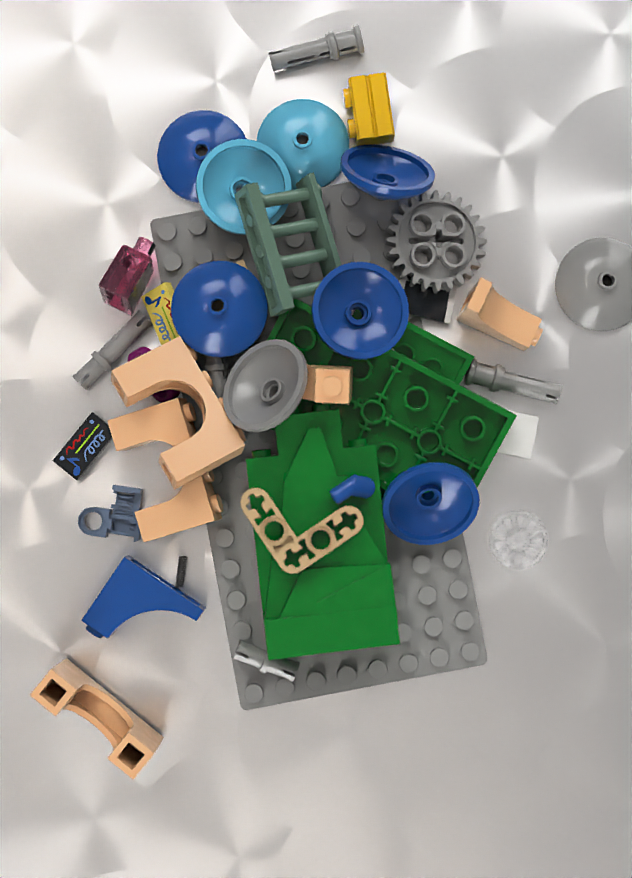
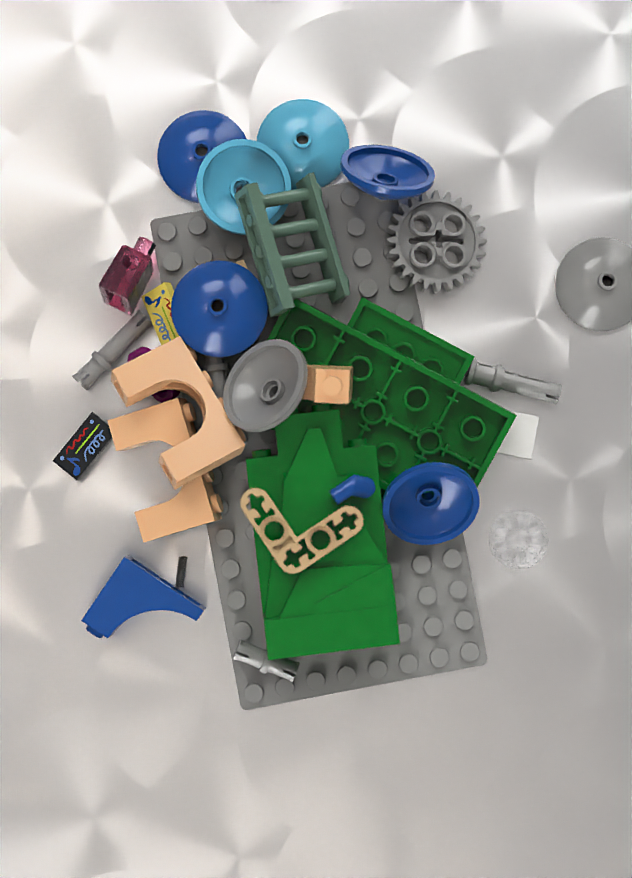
(73, 690): light nougat arch -> none
(122, 516): sand blue piece -> none
(330, 46): light grey pin -> none
(370, 109): yellow brick -> none
(375, 295): blue dish -> none
(427, 303): black sticker -> none
(498, 317): light nougat arch -> none

